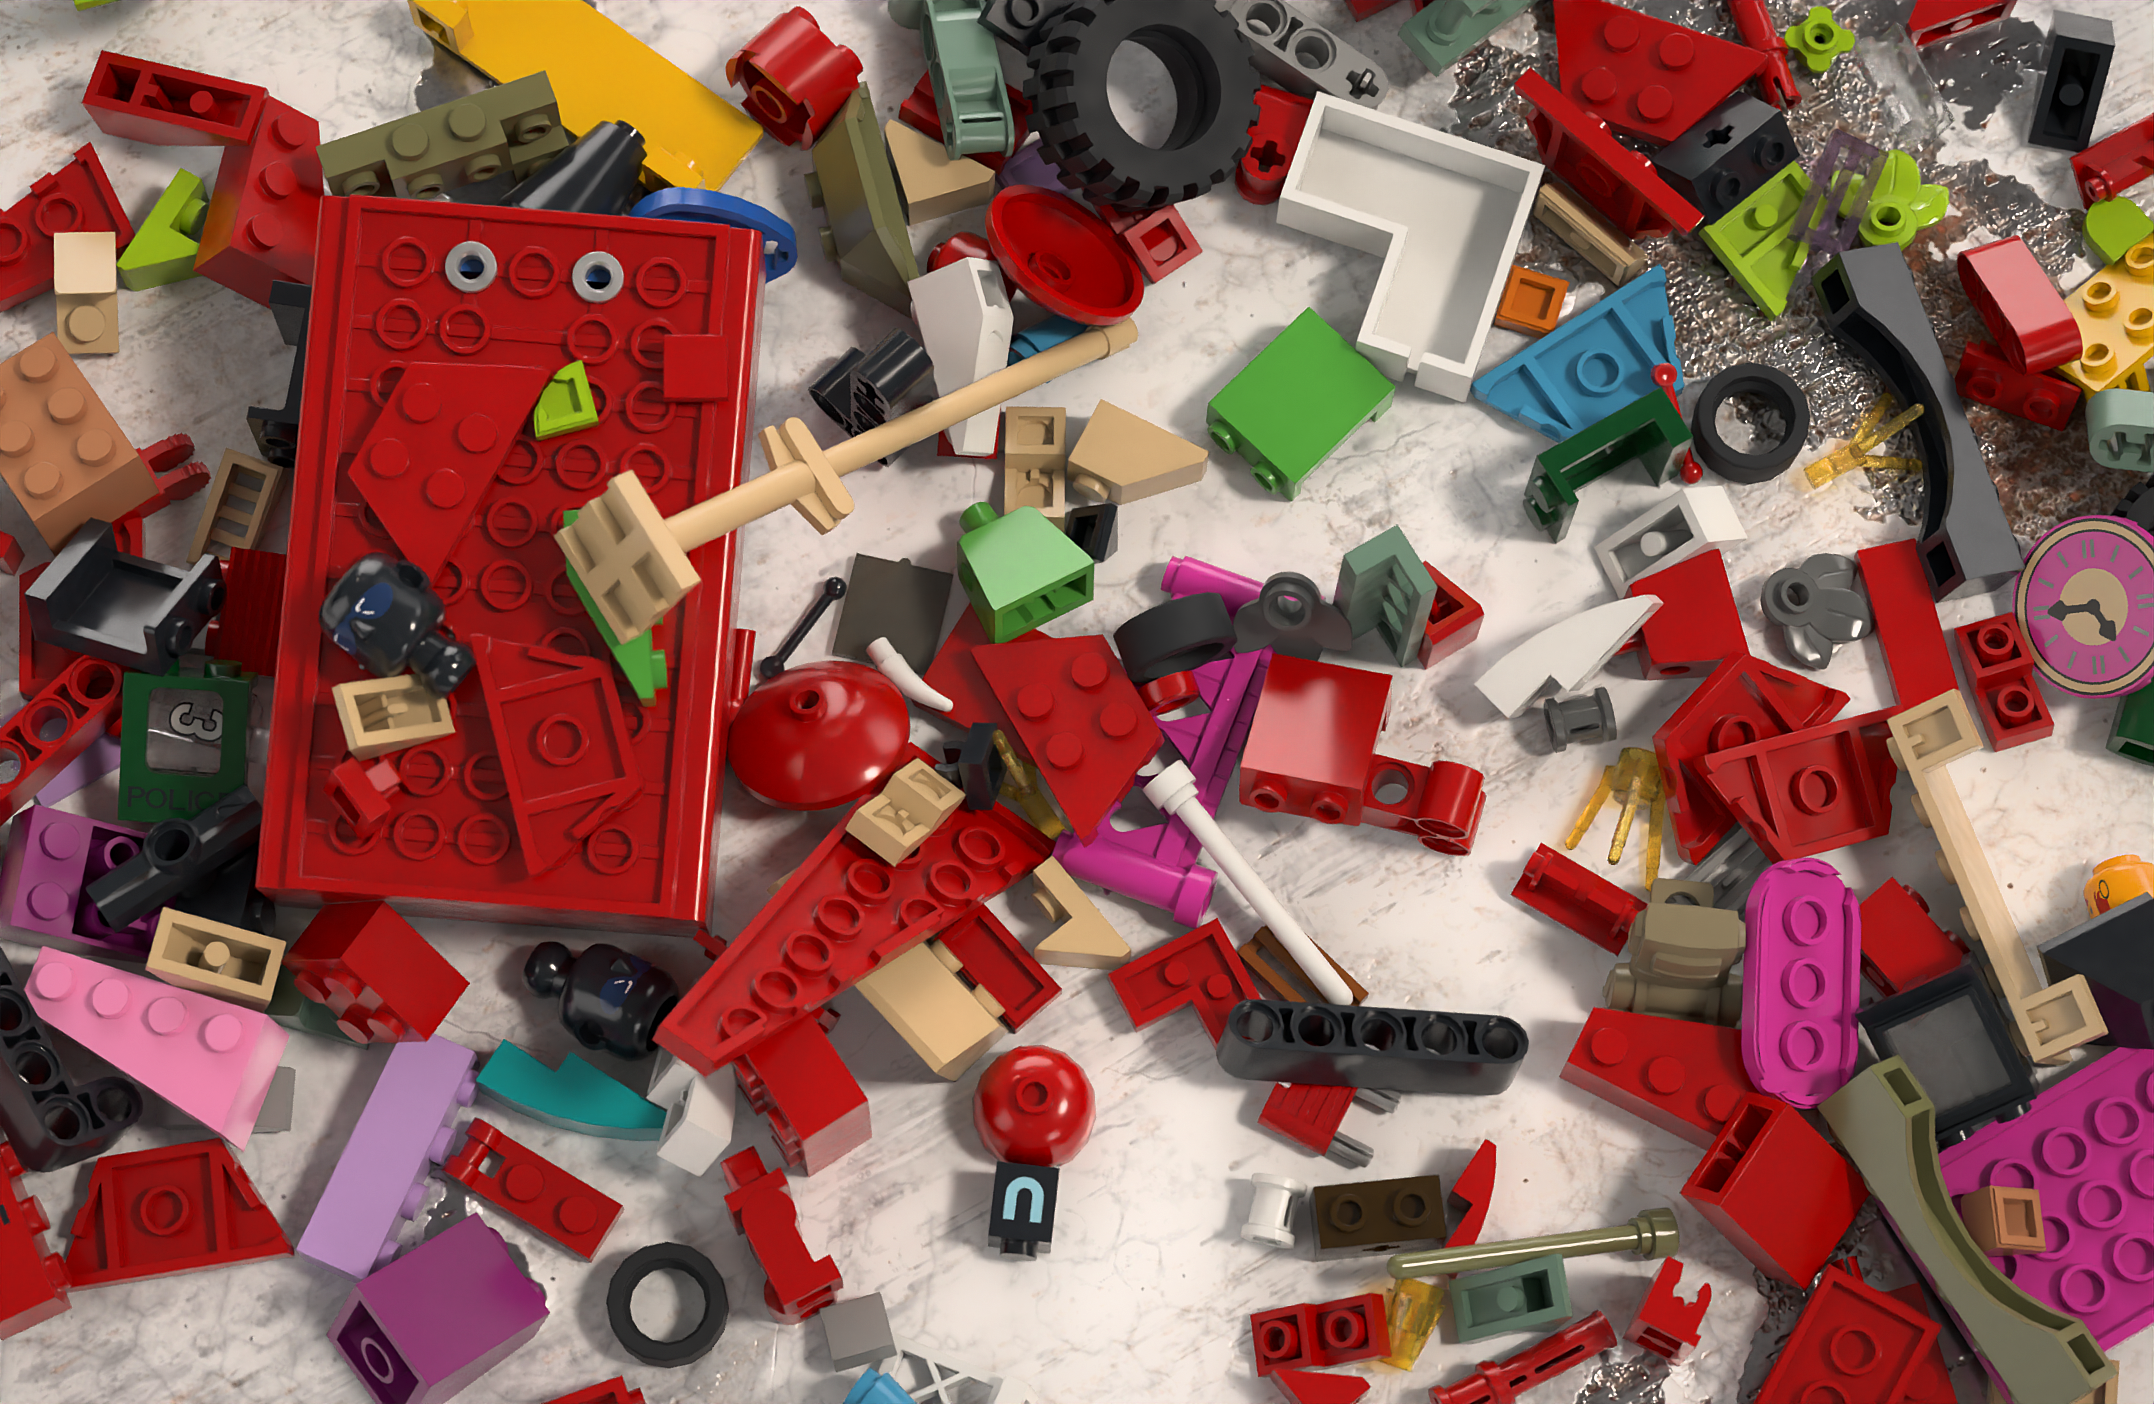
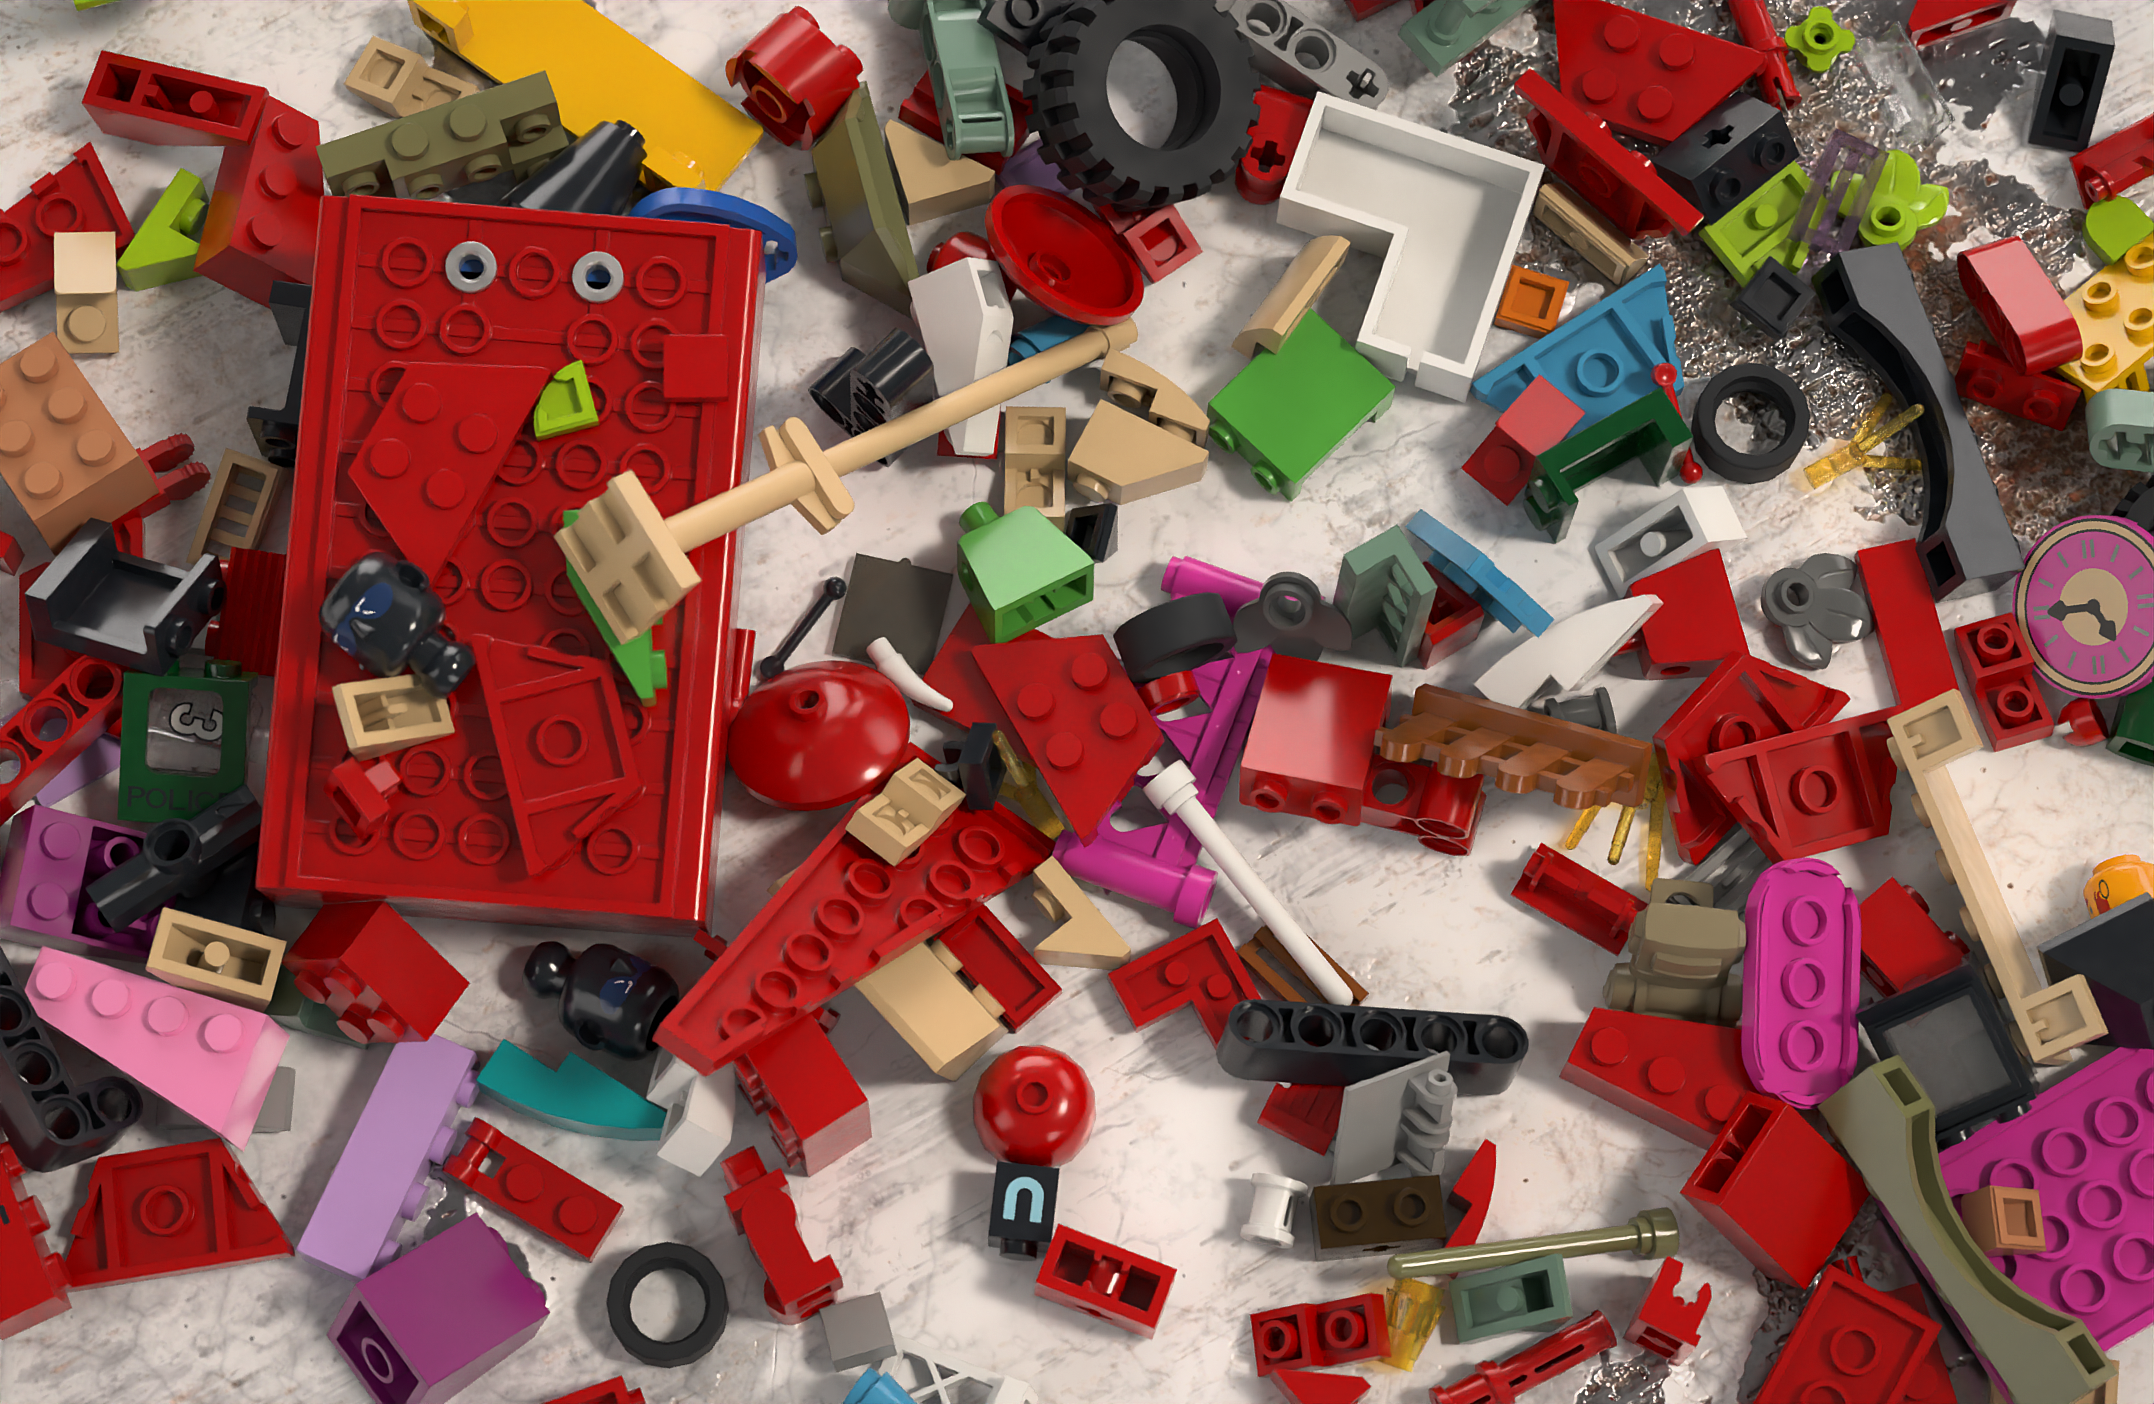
(402, 81): none -> tan slope
(1105, 1281): none -> red brick
(1138, 384): none -> tan slope
(1292, 295): none -> tan slope
(1396, 1121): none -> light grey hinge
(1474, 570): none -> dark azure wing
(1519, 749): none -> dark orange fence
(1526, 429): none -> slope
(1773, 299): none -> black tile
(2086, 722): none -> red hinge

